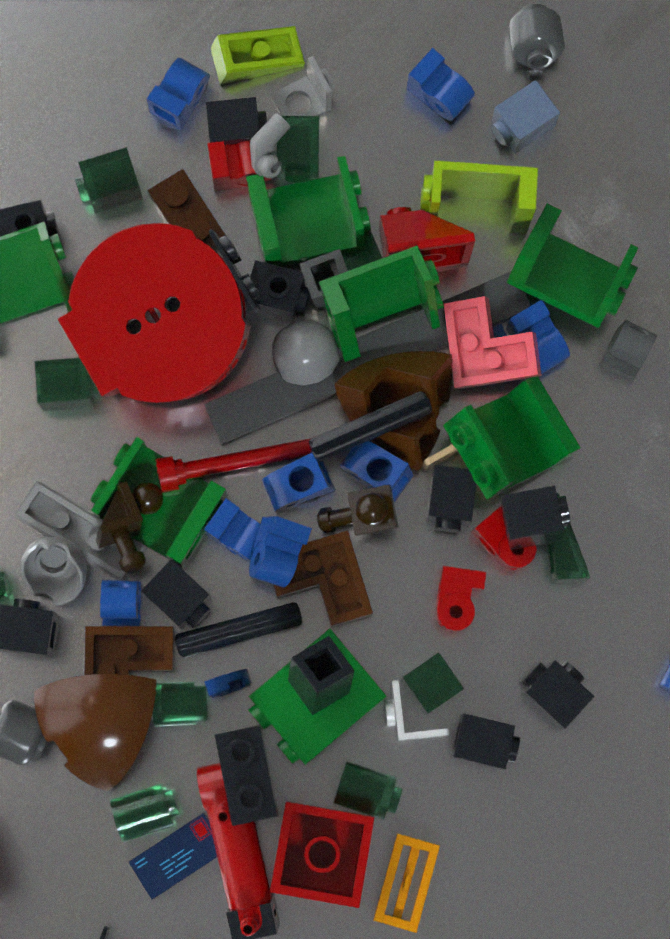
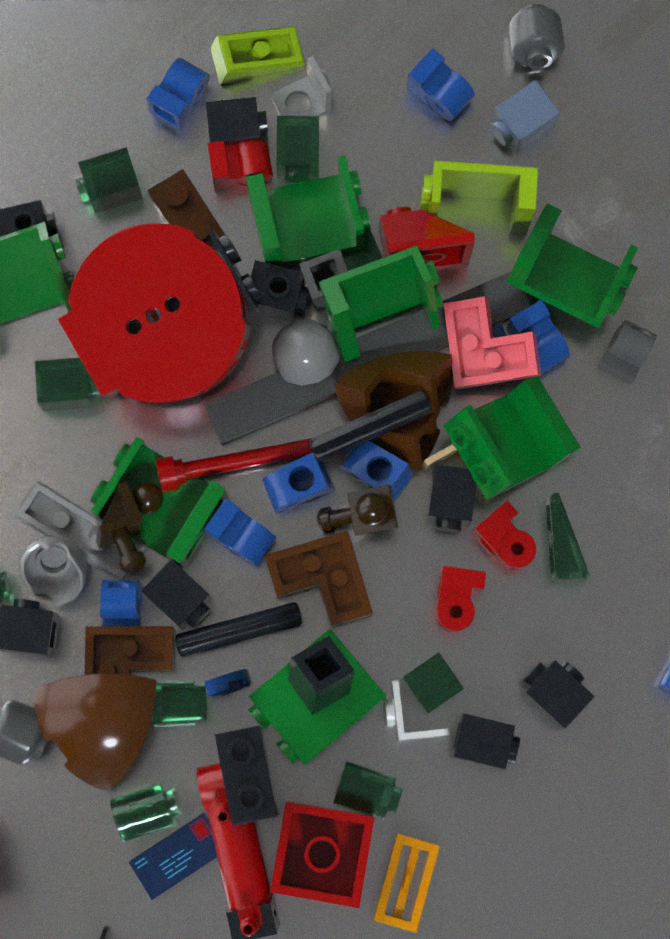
(263, 147): light grey arm -> none
(277, 550): blue leg -> none
(534, 517): black brick -> none

